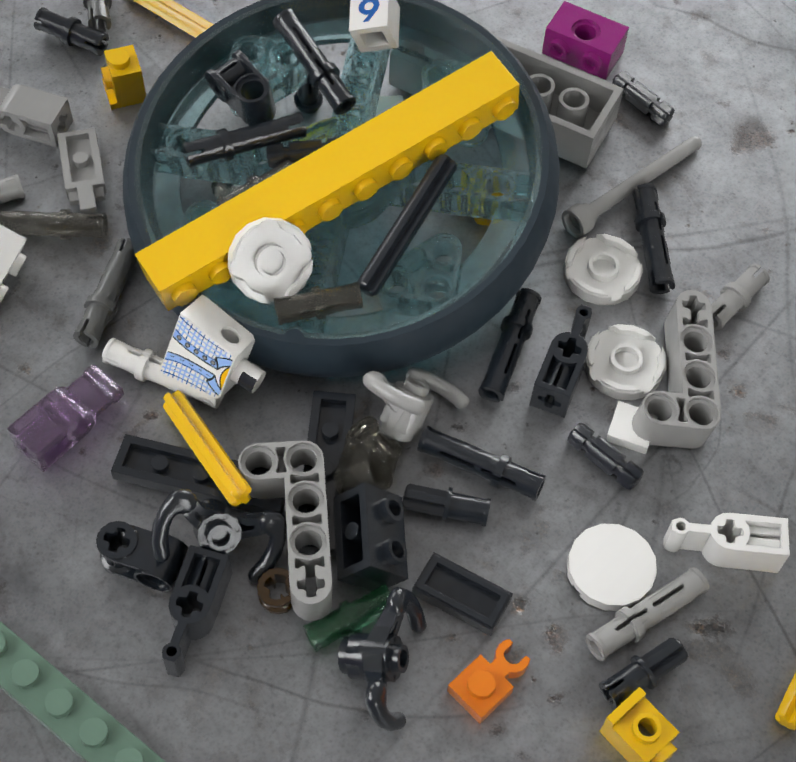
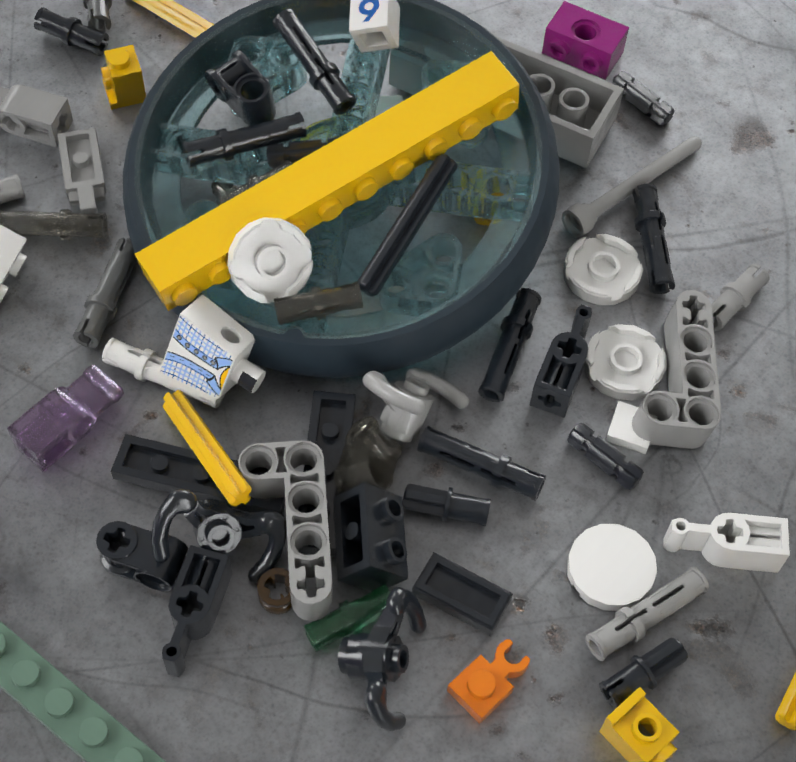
(307, 98): black pin -> none

